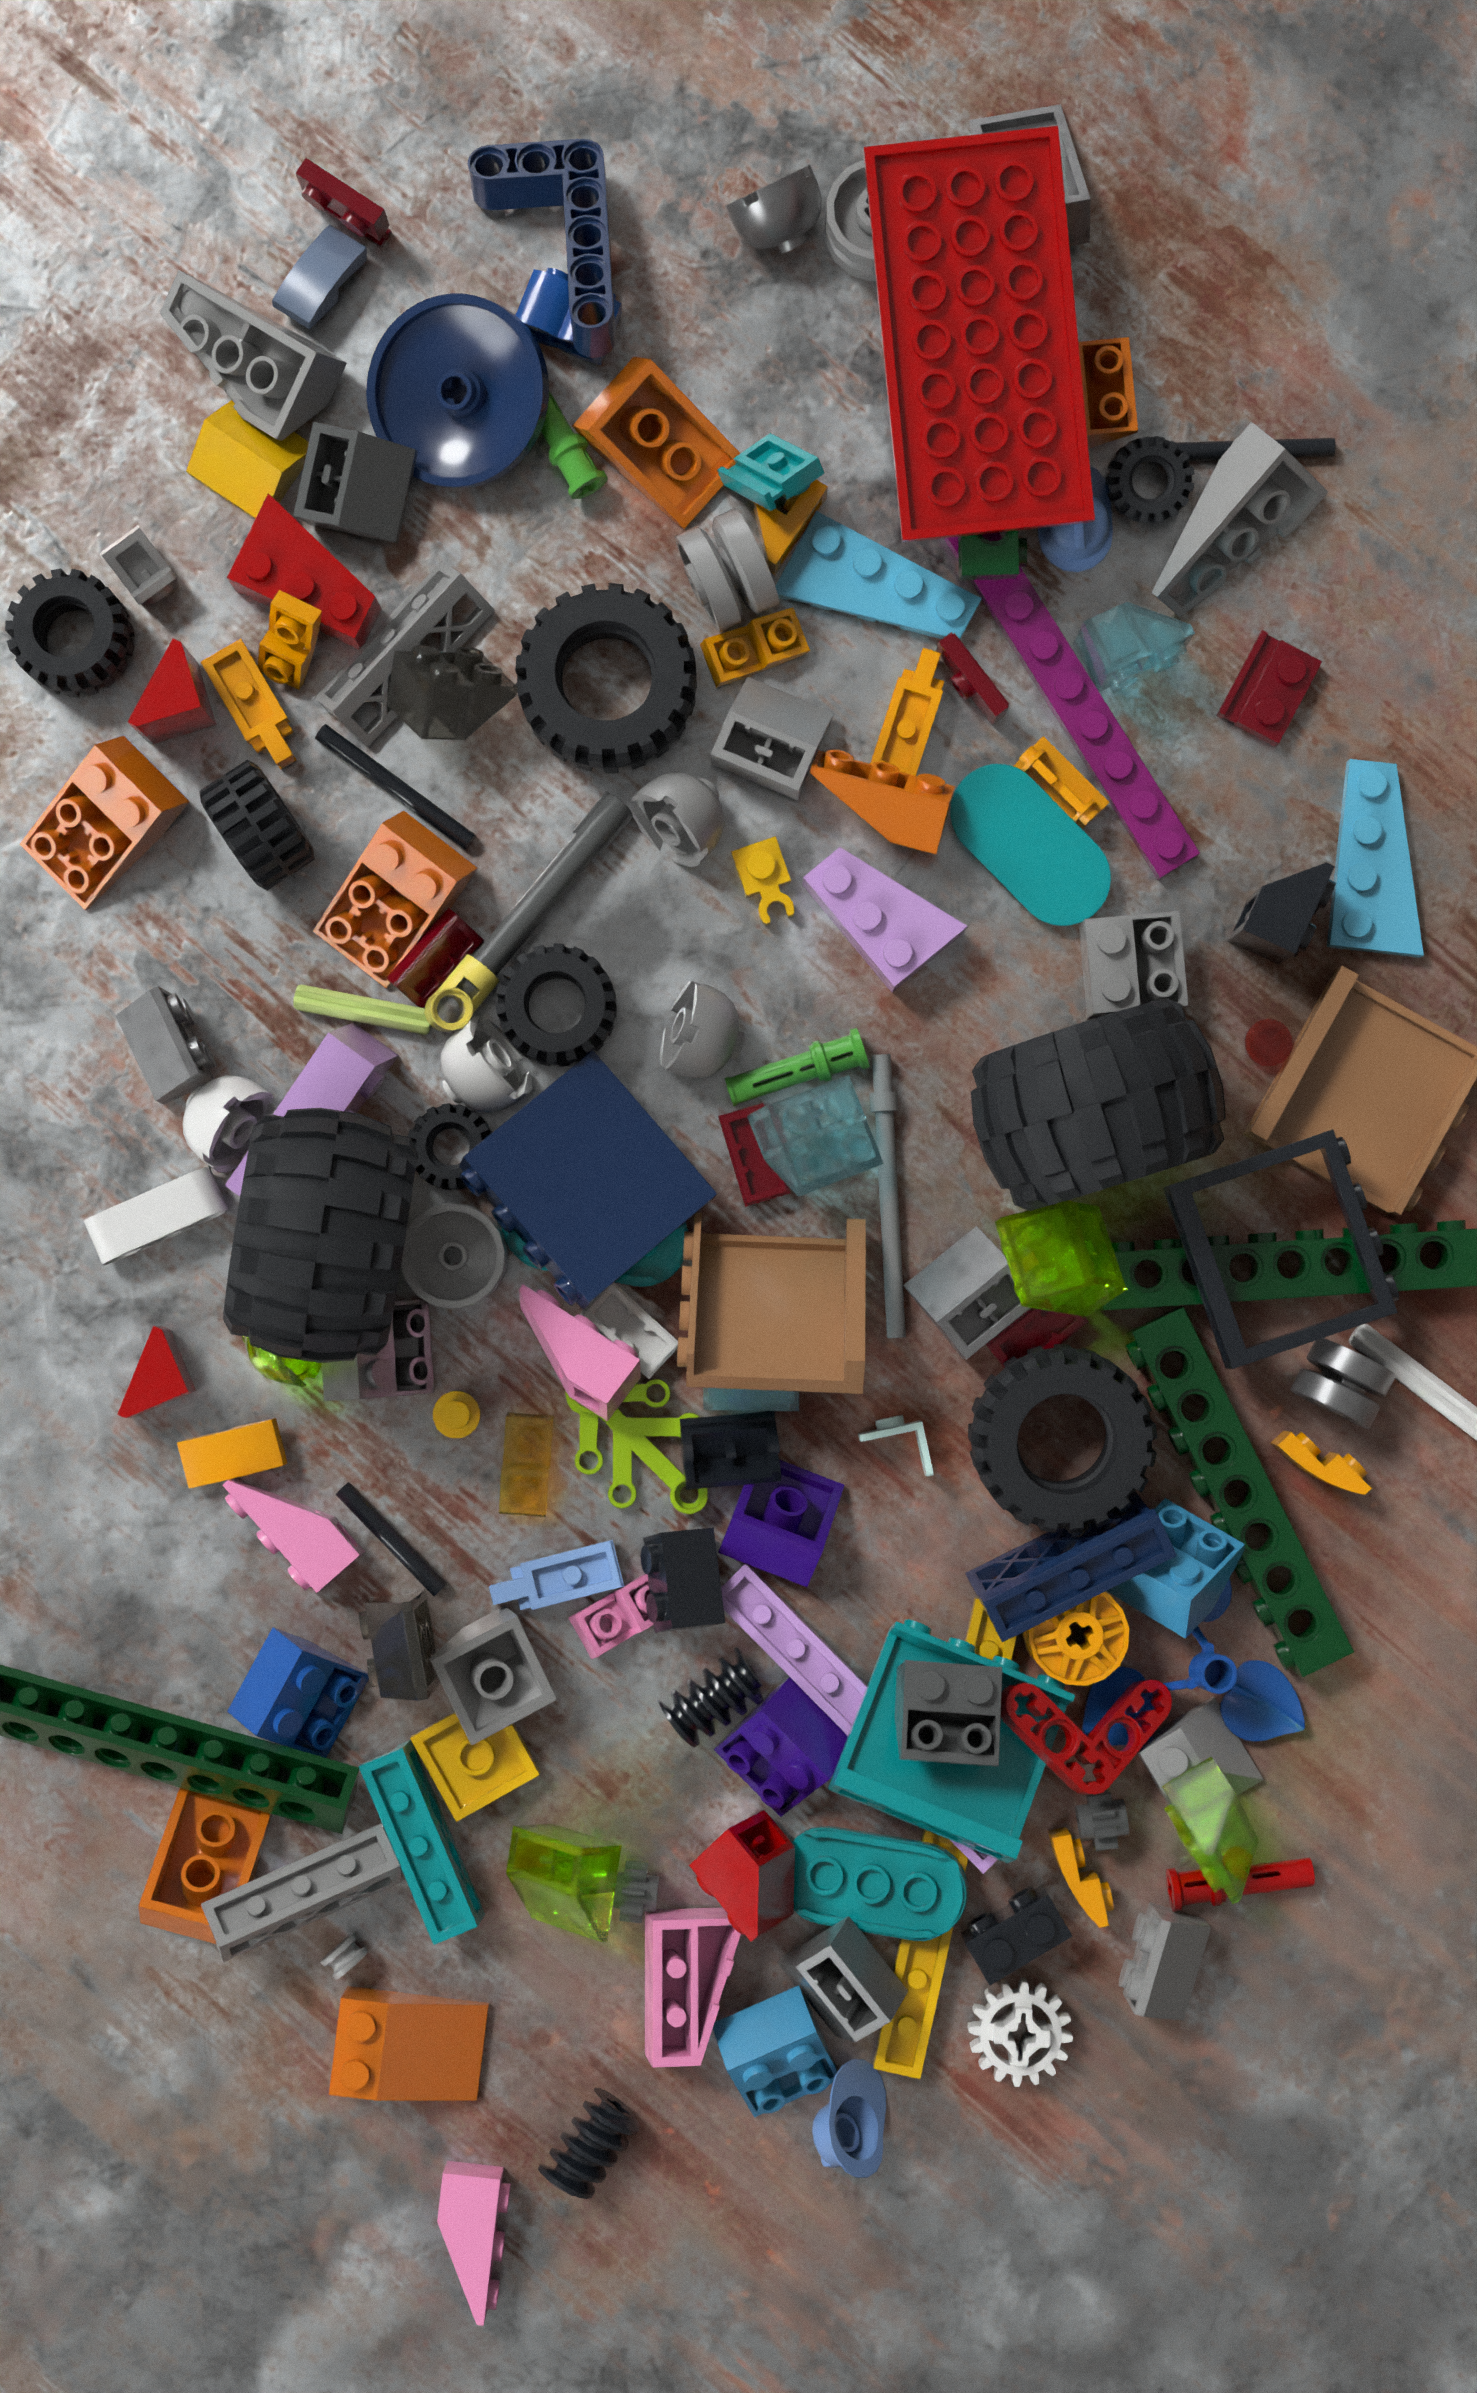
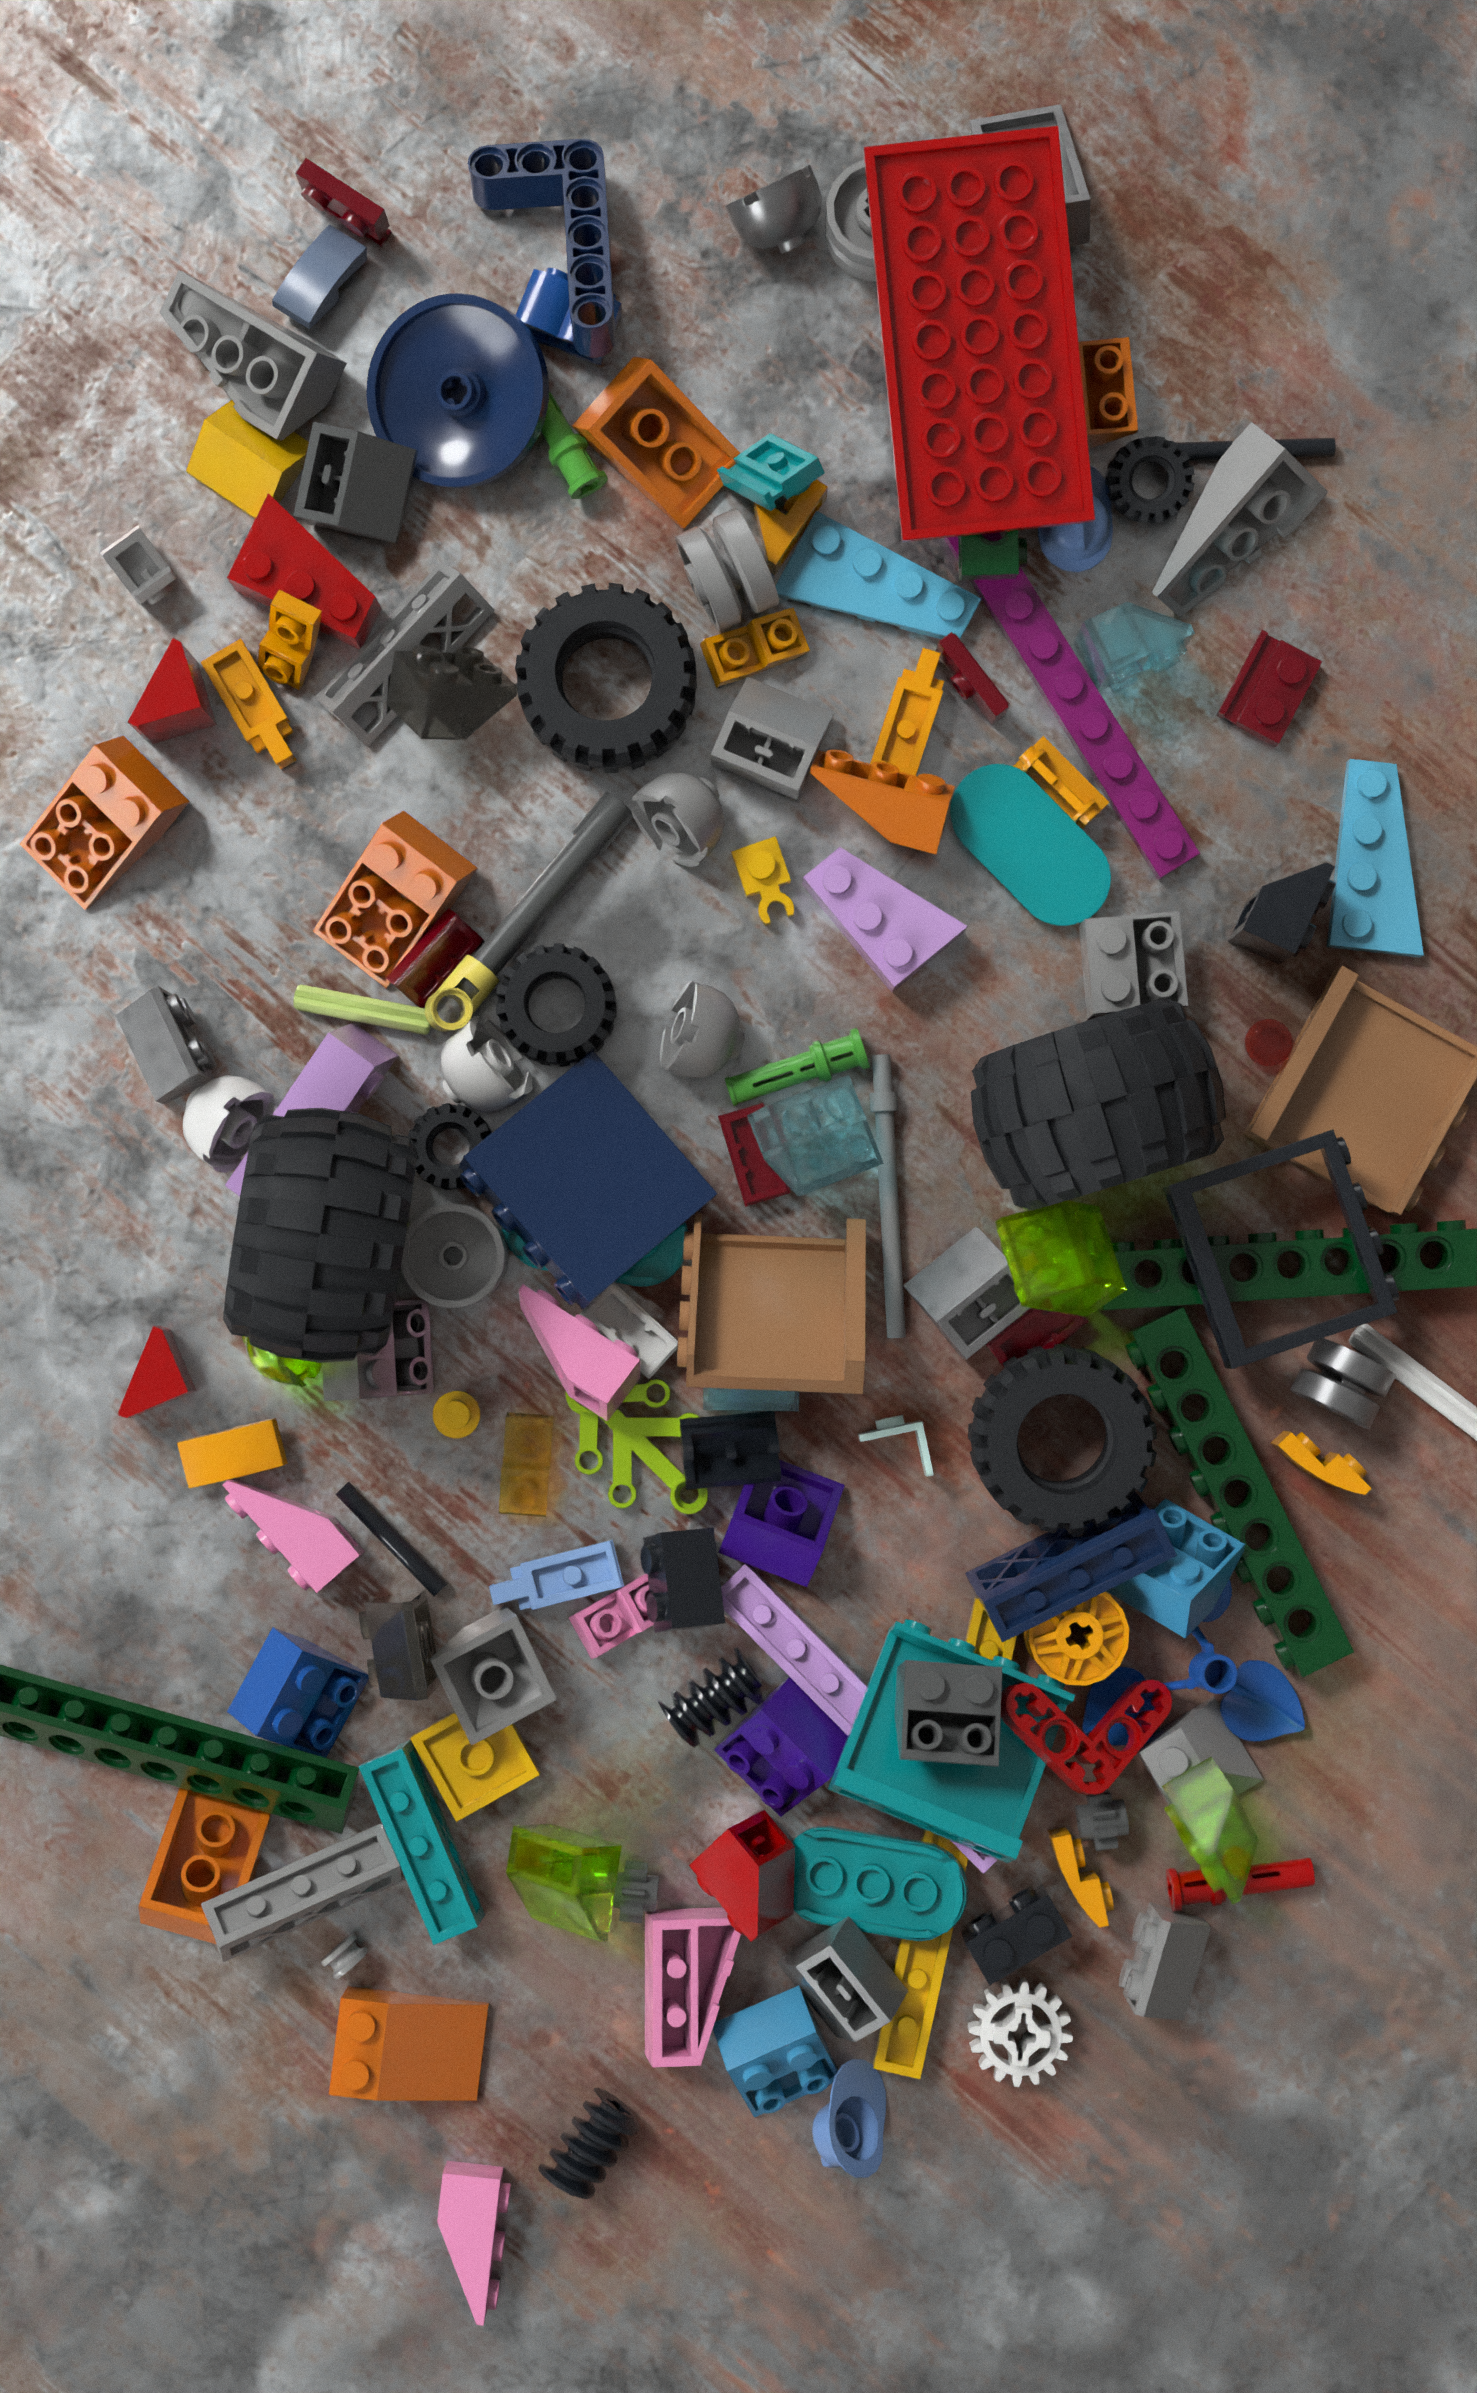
(43, 606): black tyre -> none
(156, 1215): white beam -> none
(256, 825): black tyre -> none
(395, 786): black bar -> none

